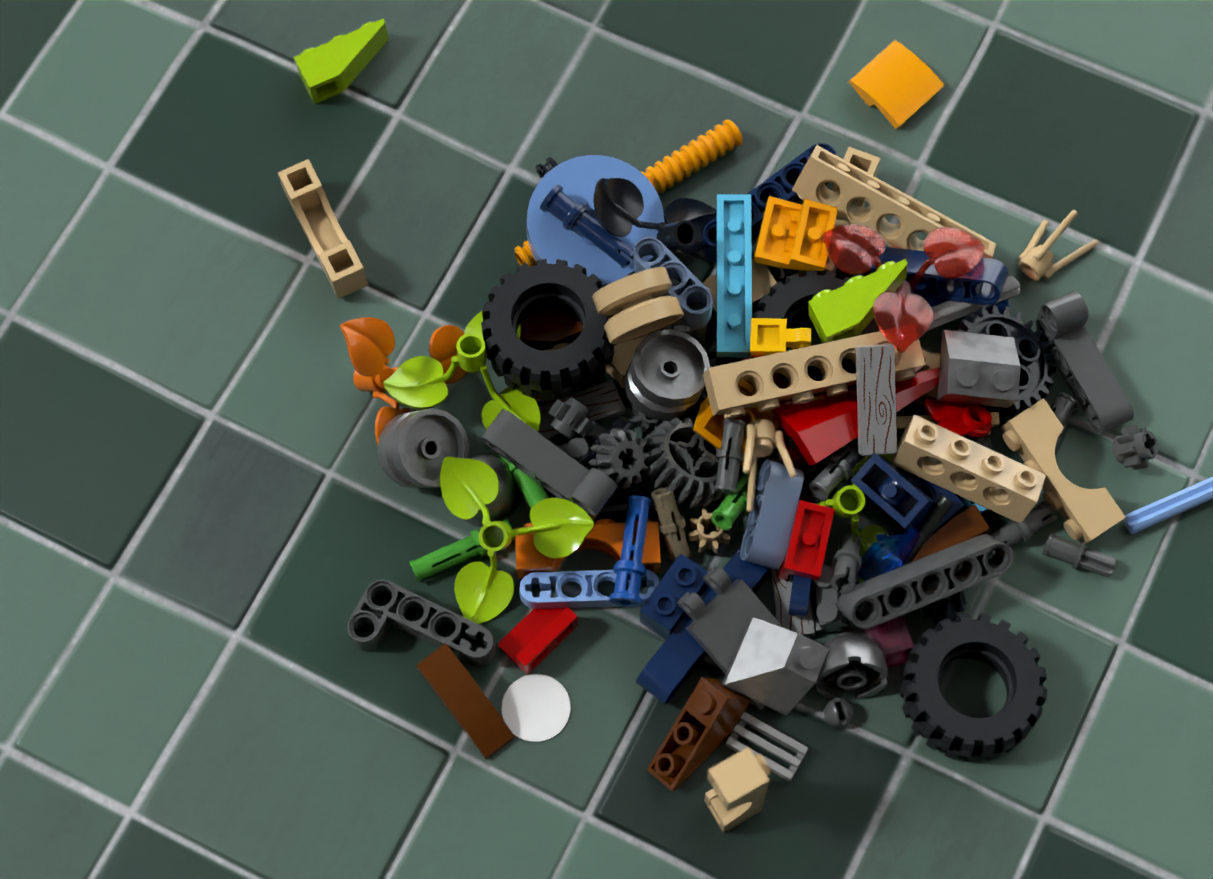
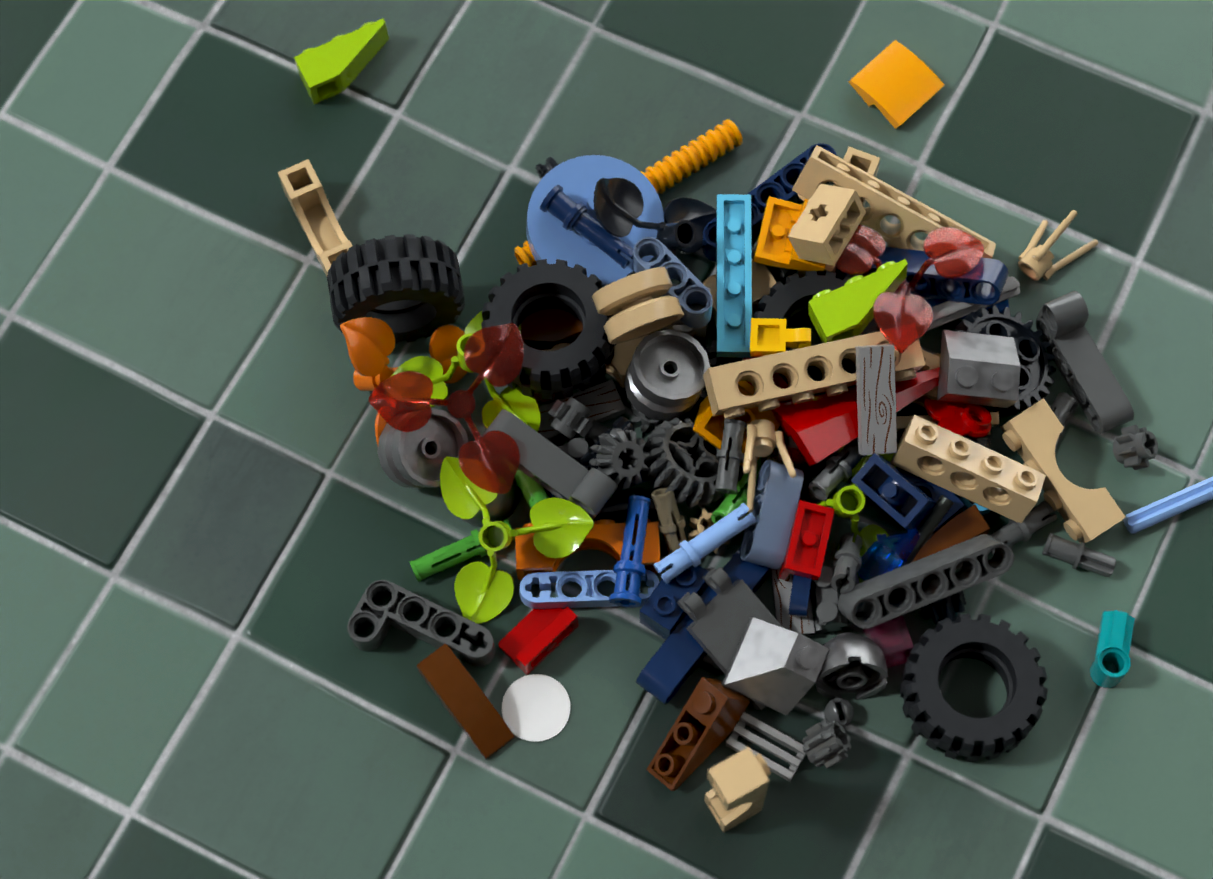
(400, 280): none -> black tyre
(406, 403): none -> clear red plant
(704, 543): none -> light blue pin
(826, 743): none -> dark grey gear
(827, 224): none -> tan brick
(1112, 646): none -> teal piece

